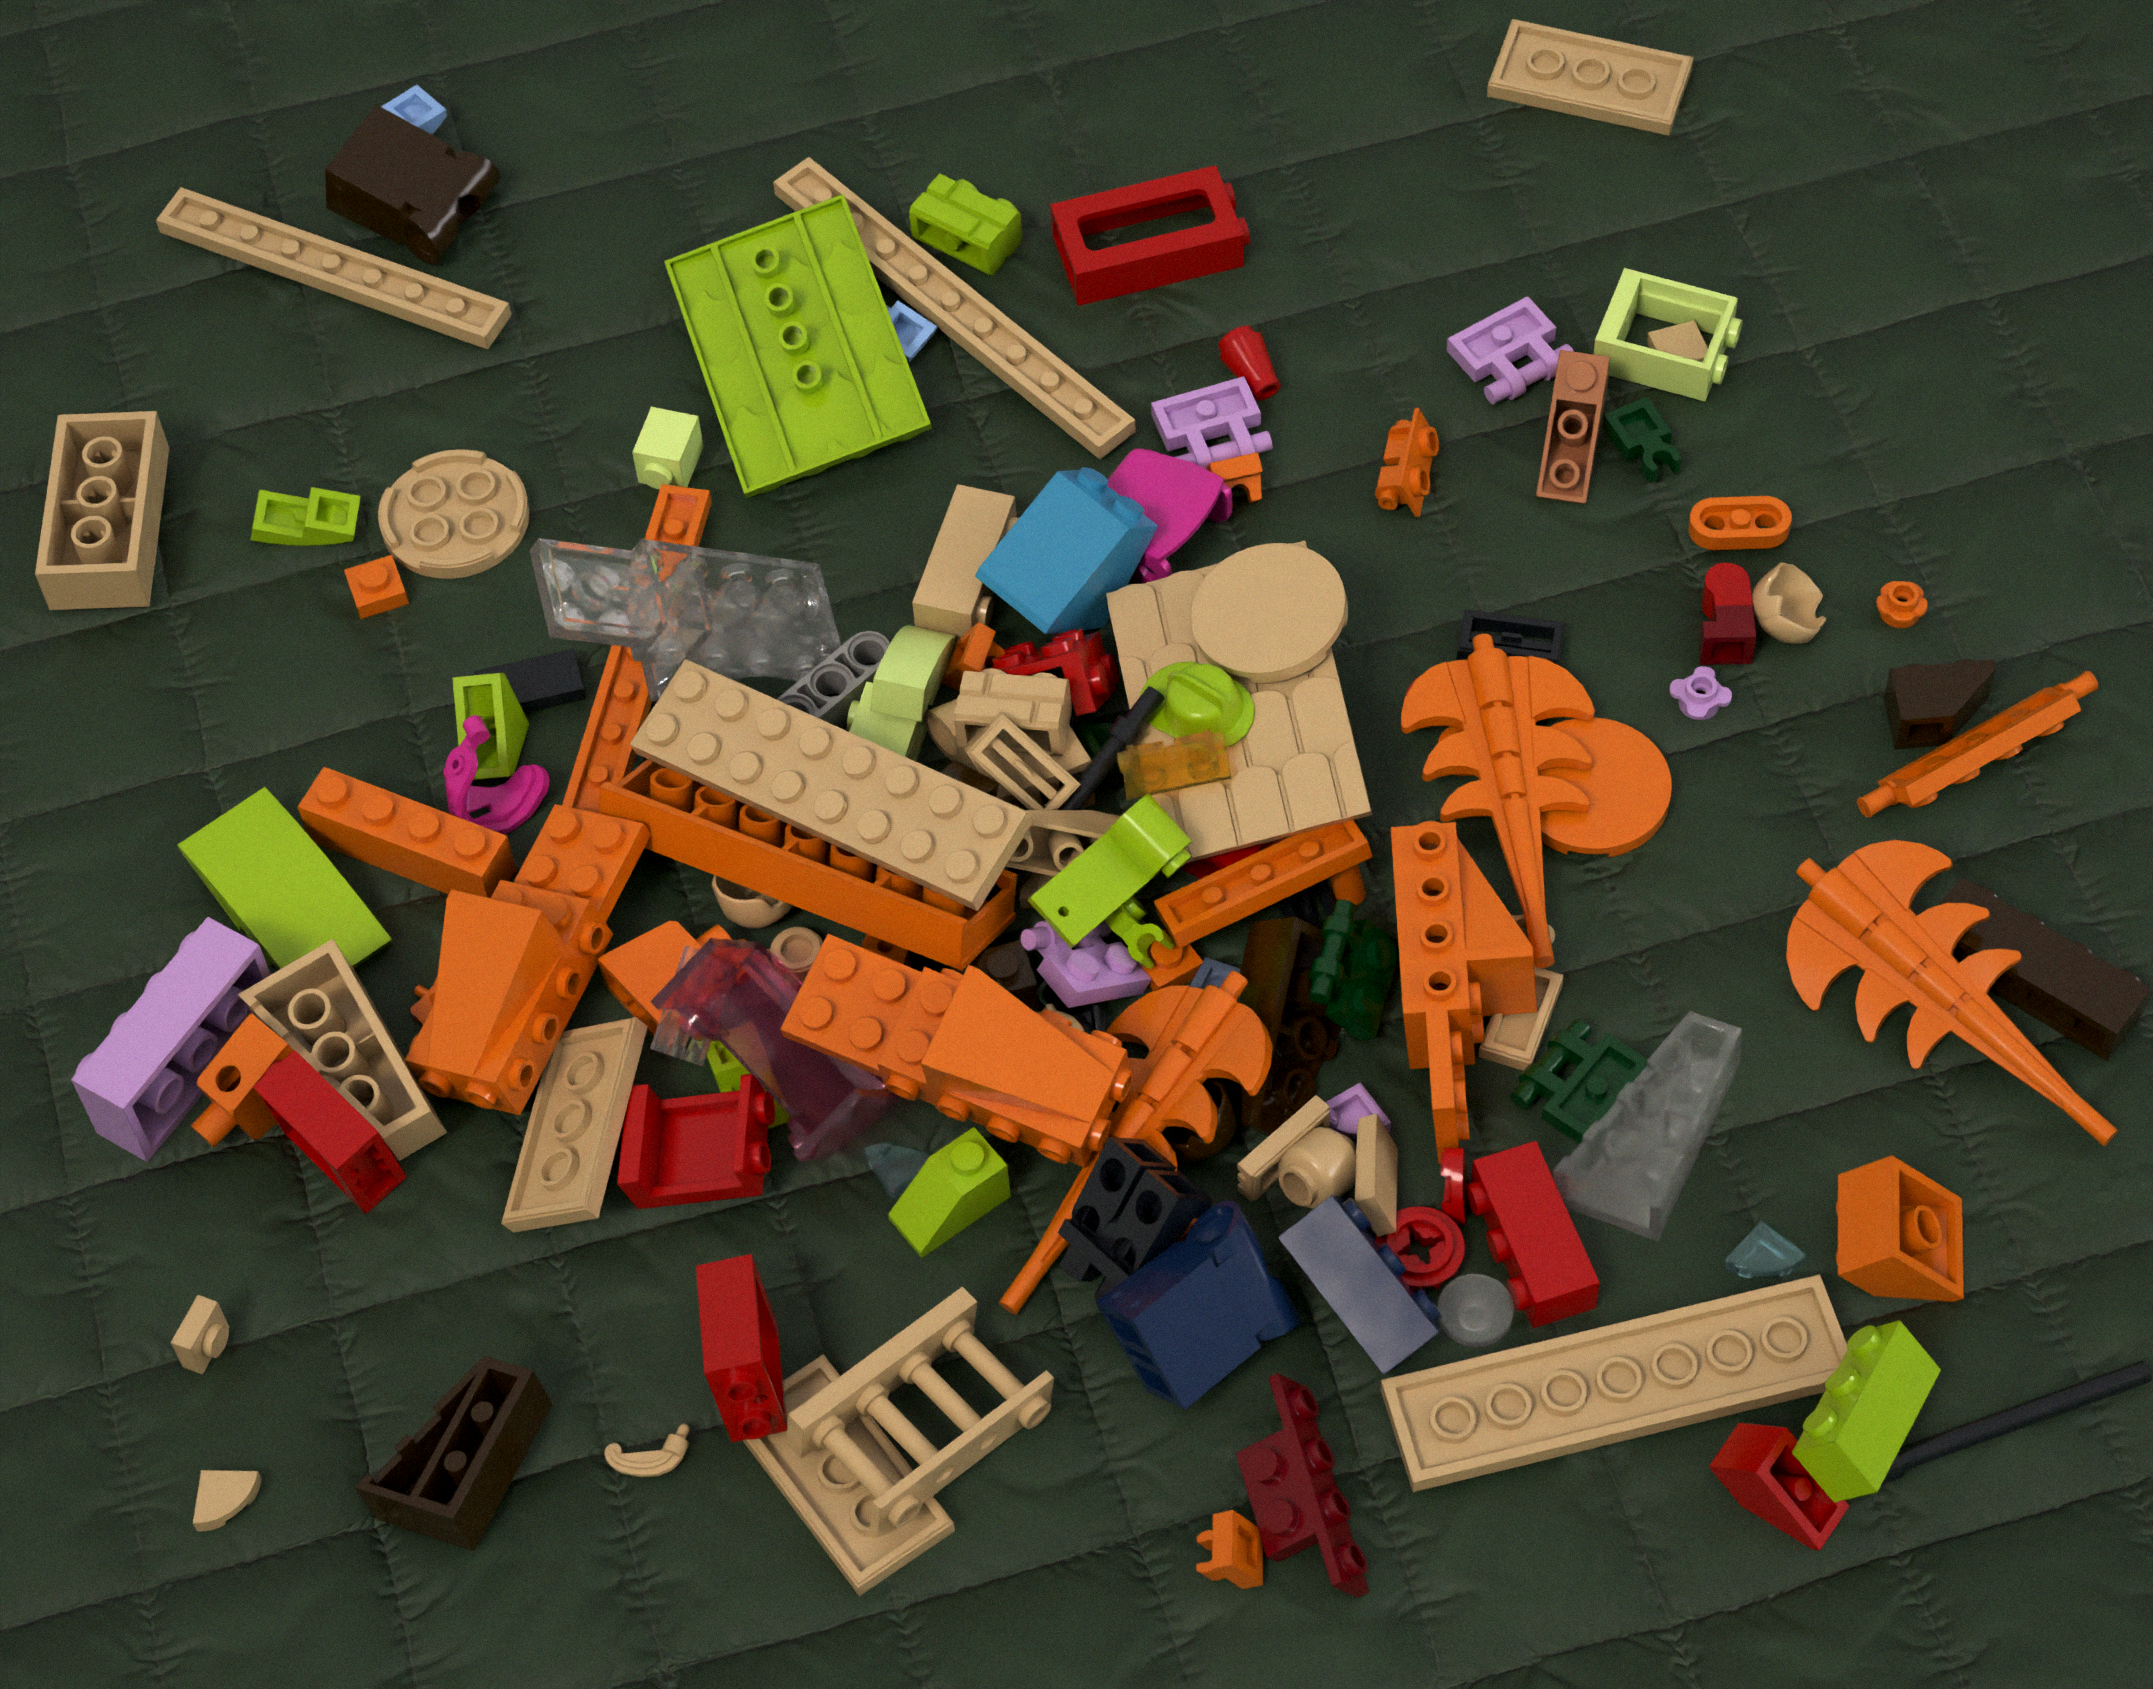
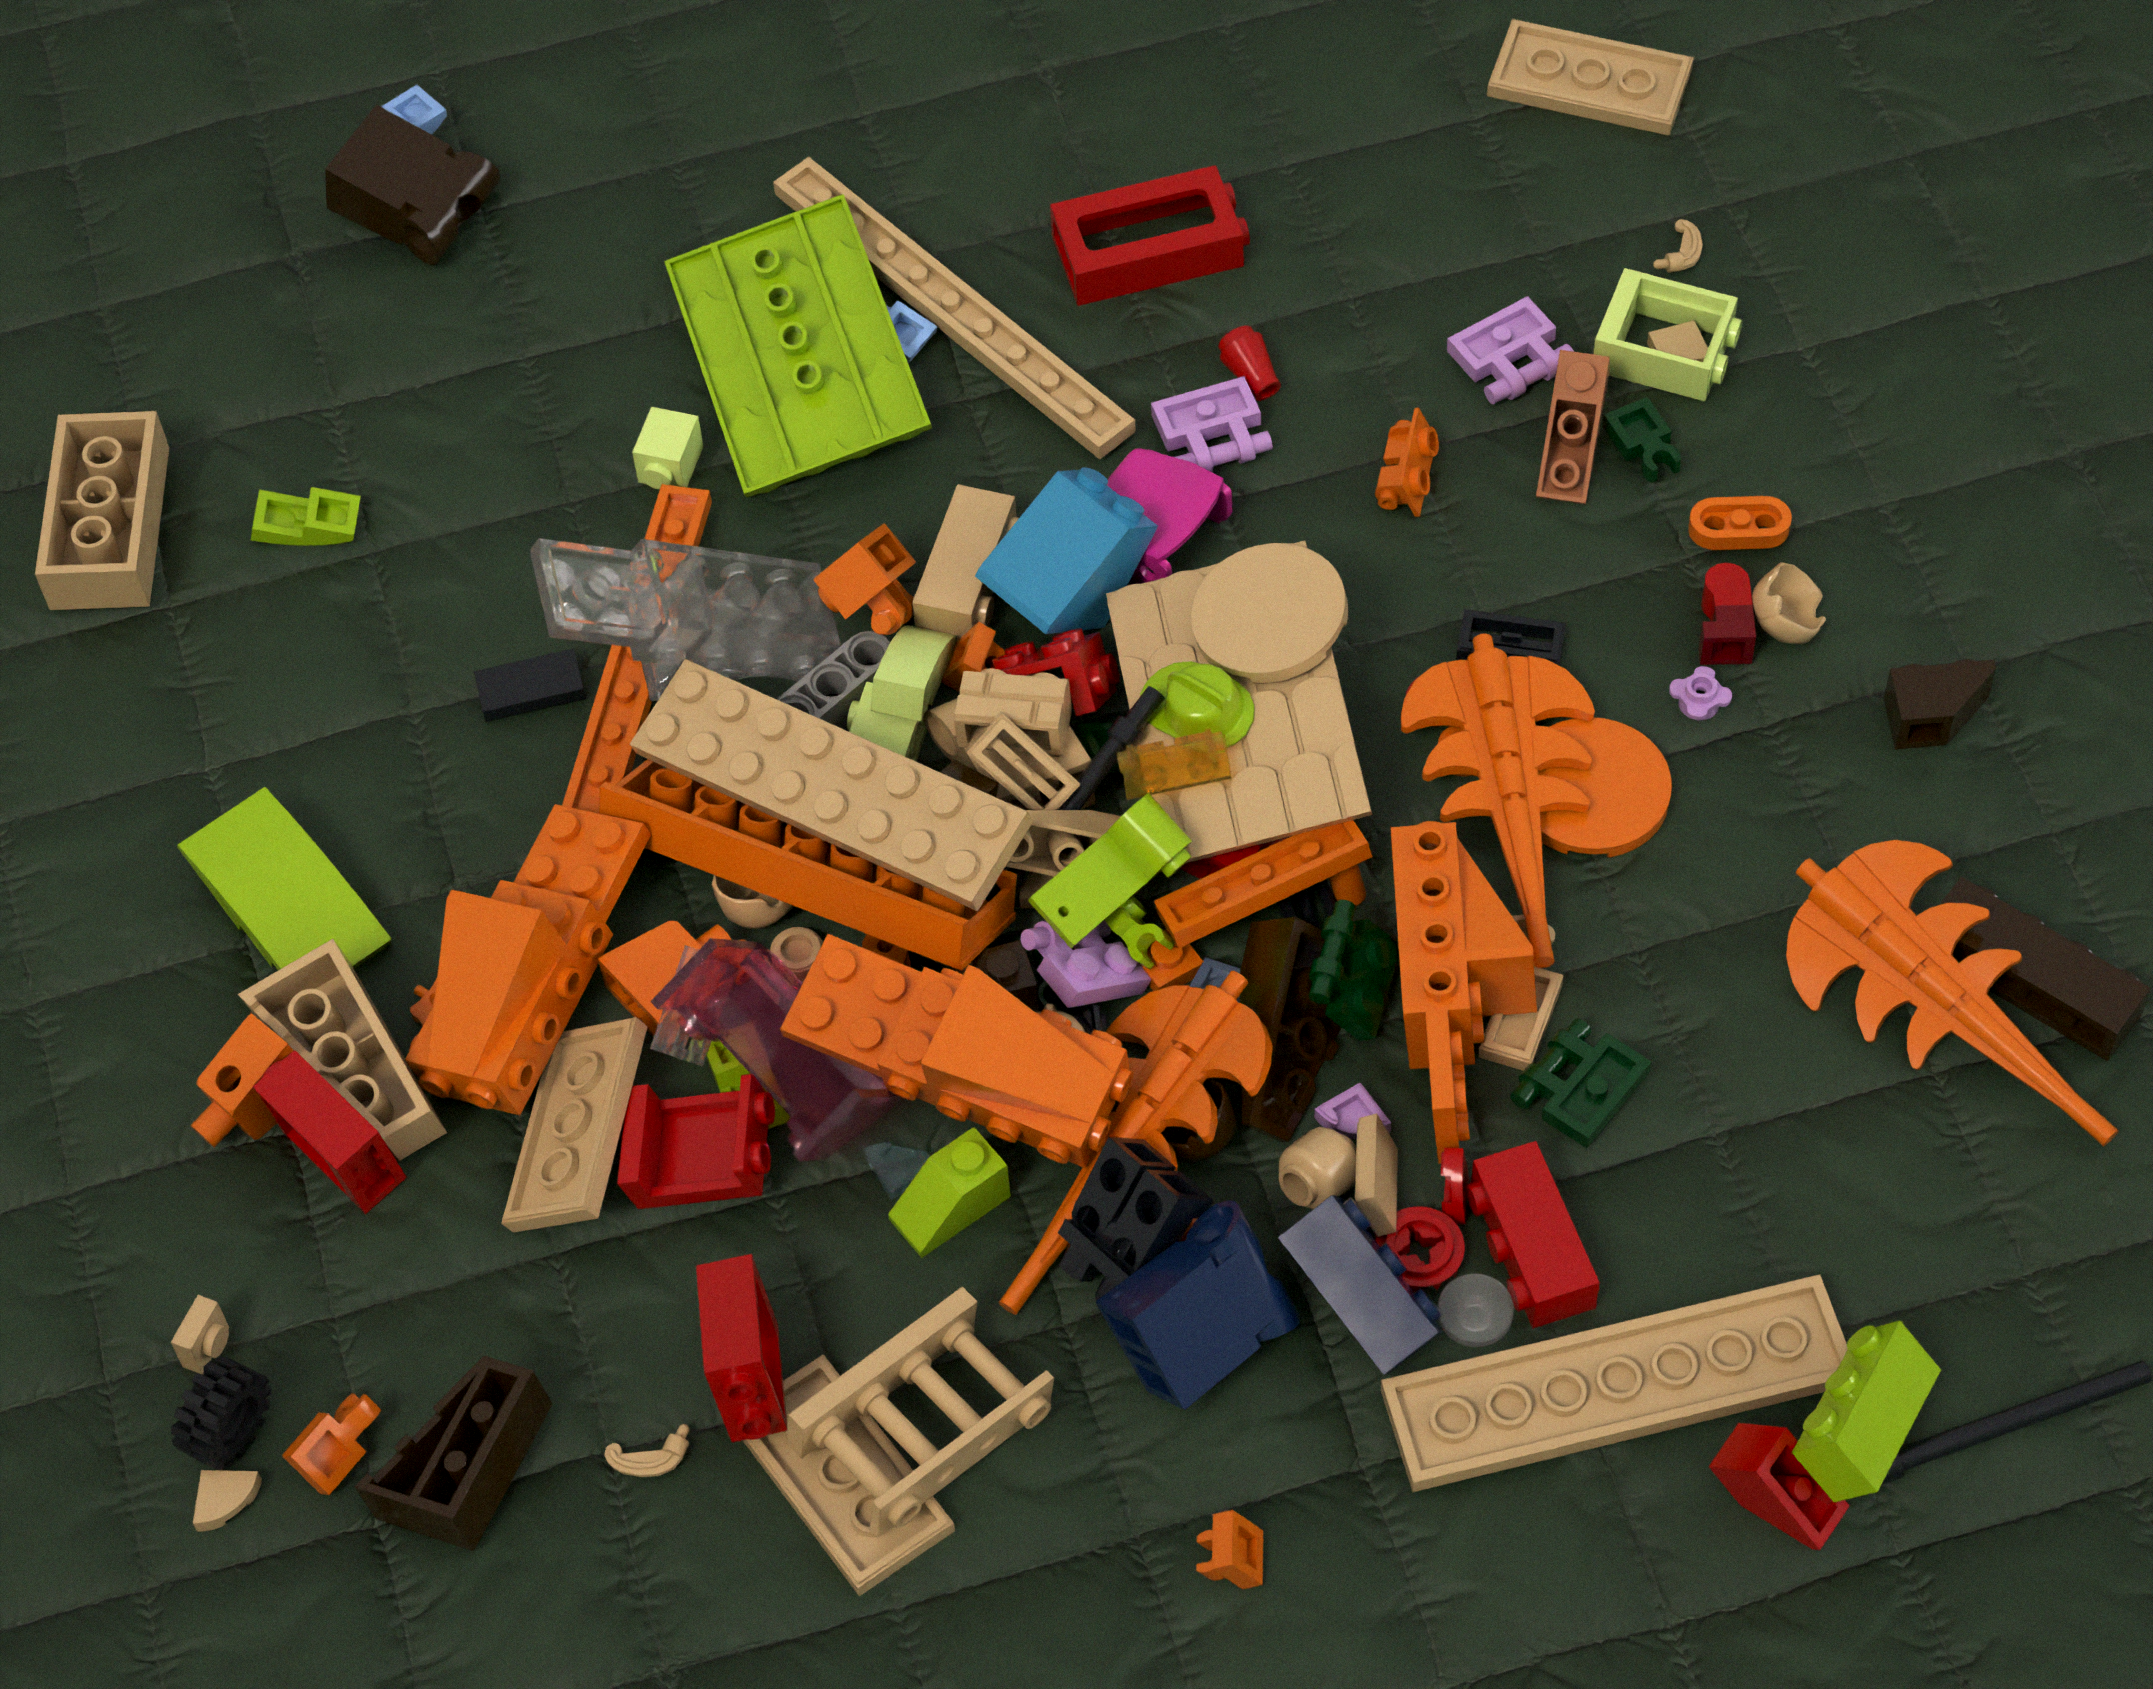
(150, 1062): lavender brick -> none
(221, 1413): none -> black tyre
(329, 1444): none -> orange plate
(334, 268): tan plate -> none
(376, 587): orange plate -> none
(404, 836): orange brick -> none
(454, 514): tan tile -> none
(501, 712): lime slope -> none
(508, 803): dark pink helmet -> none
(870, 577): none -> orange brick
(966, 223): lime brick -> none
(1241, 472): orange tile -> none
(1261, 1166): tan tile -> none
(1296, 1491): dark red bracket -> none
(1650, 1138): clear wedge -> none
(1689, 251): none -> tan piece
(1764, 1254): clear light blue tile -> none
(1899, 613): orange plate -> none
(1899, 1233): orange slope -> none
(1989, 741): orange plate -> none

